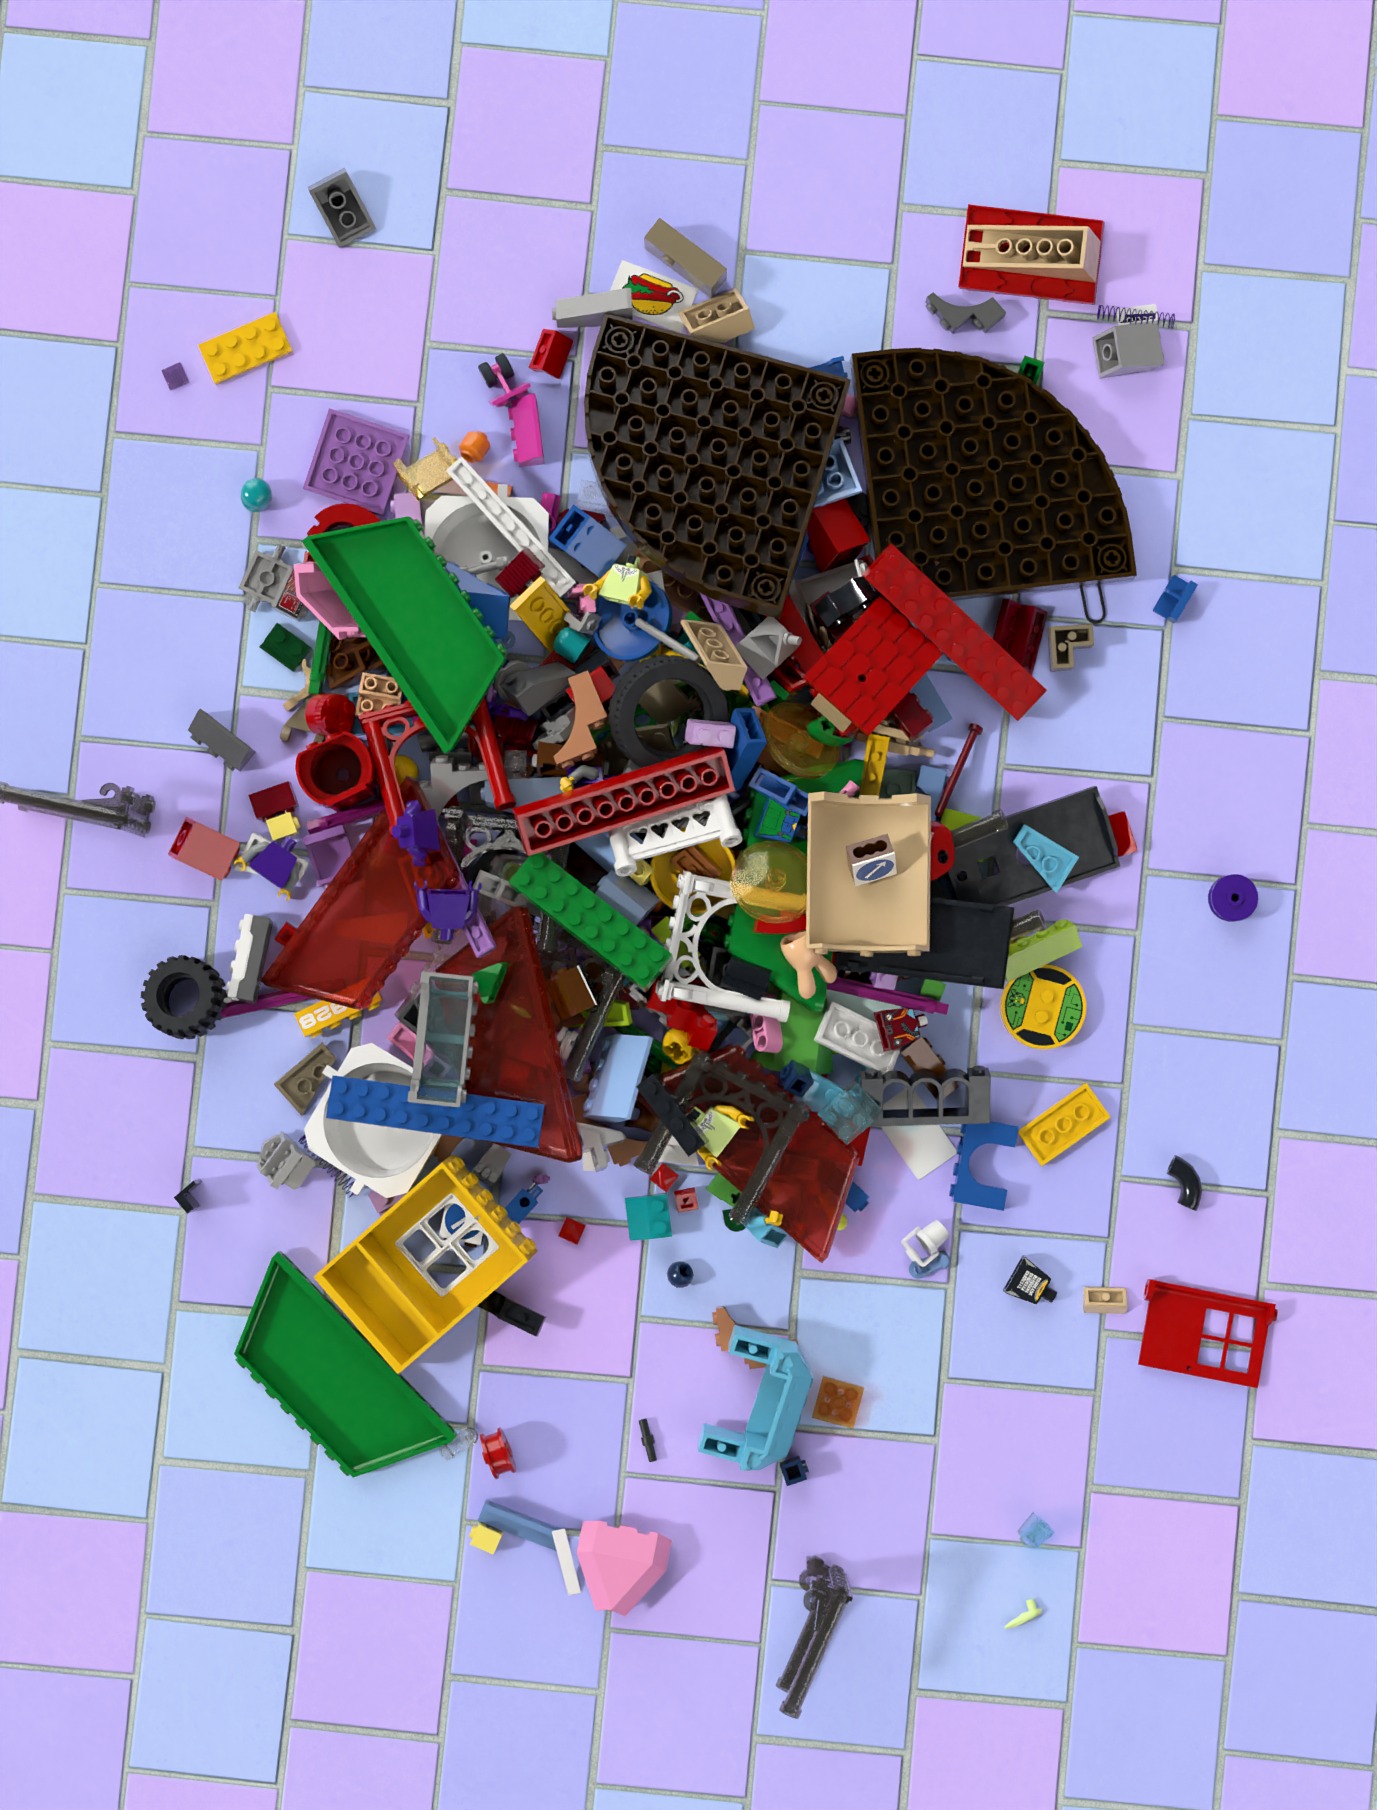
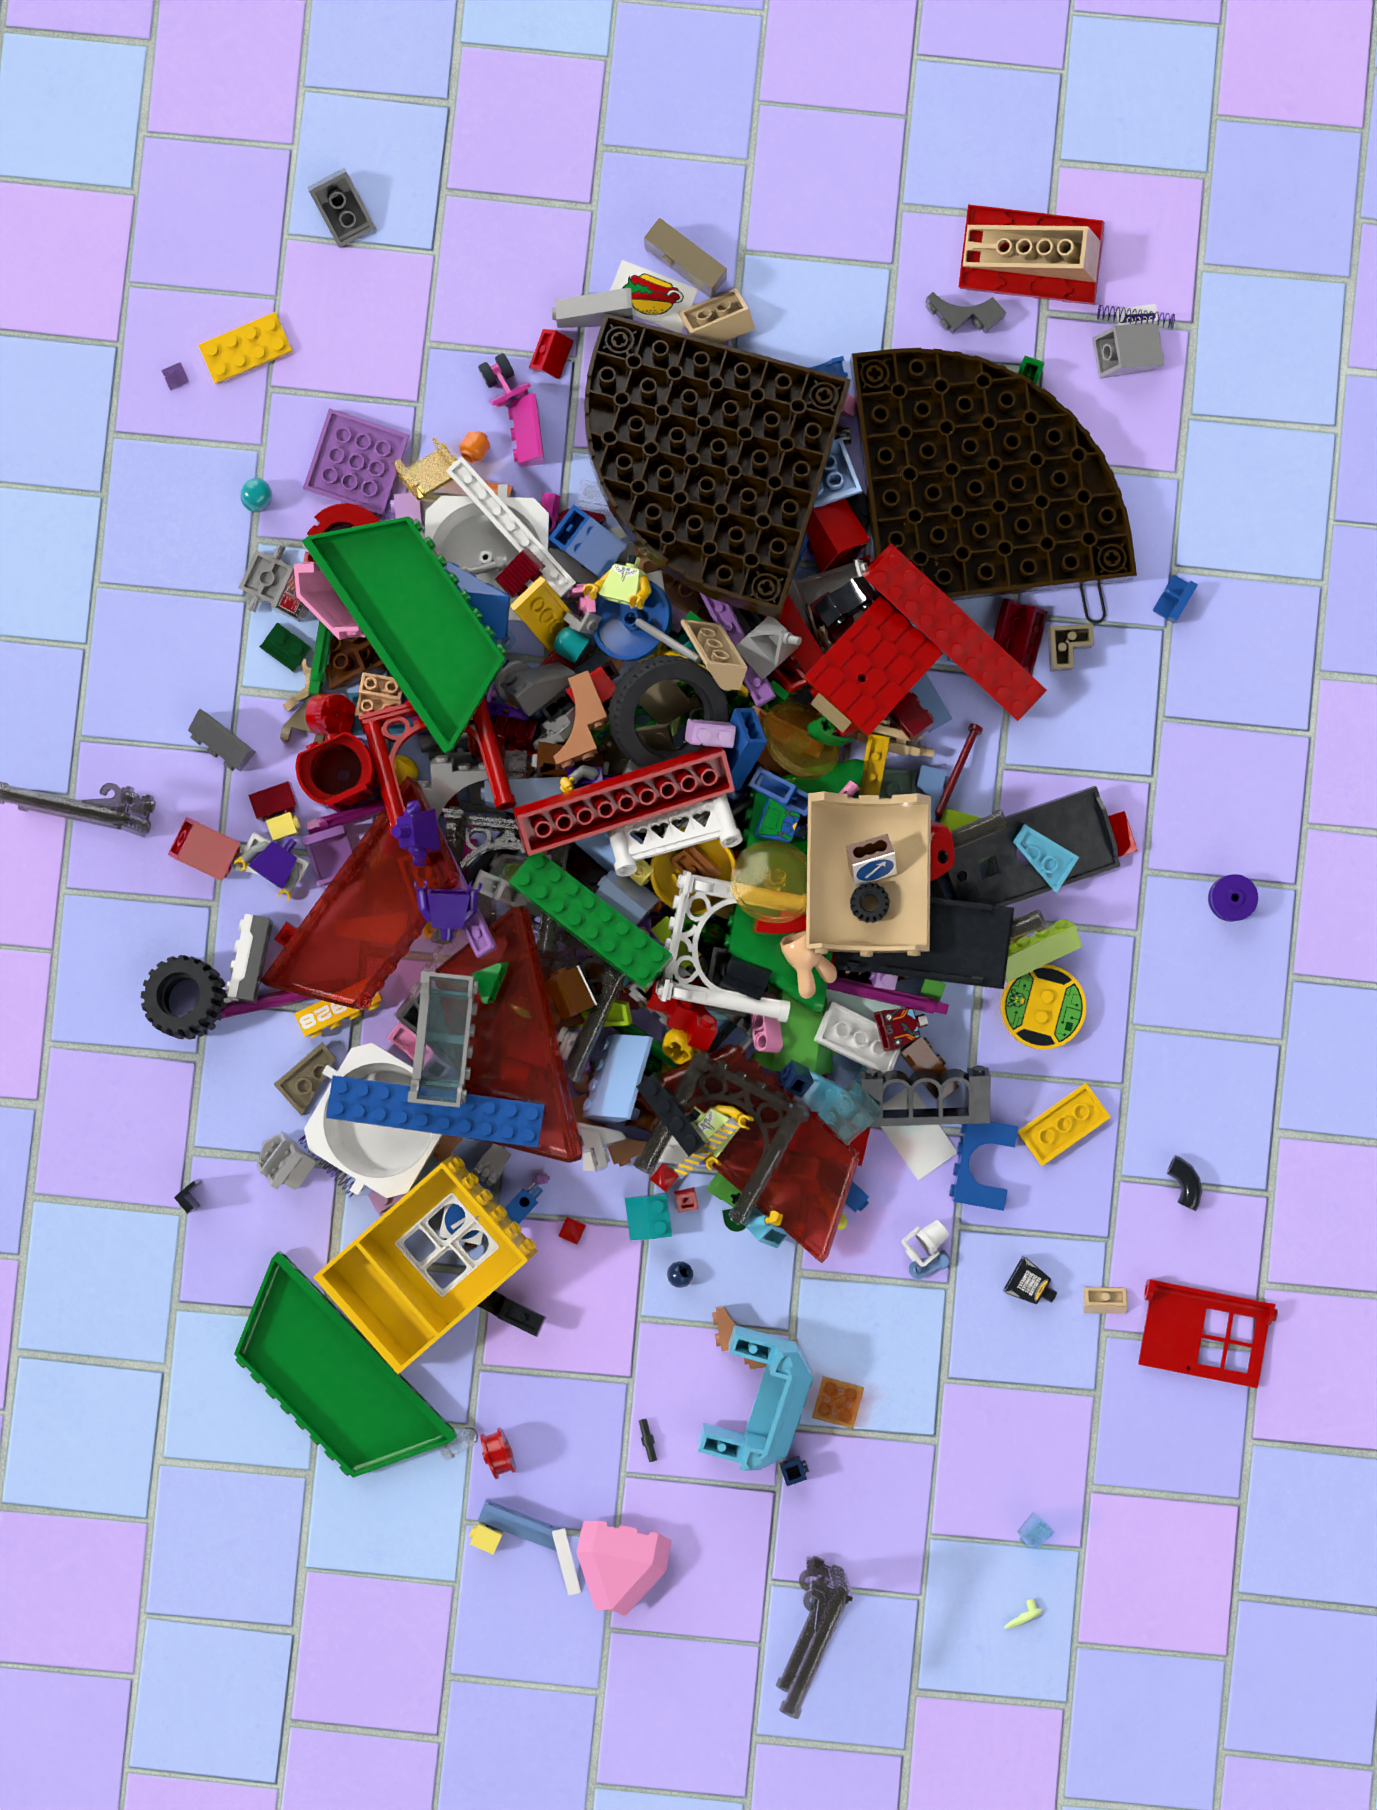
(714, 1141): none -> sticker
(869, 889): none -> black tyre

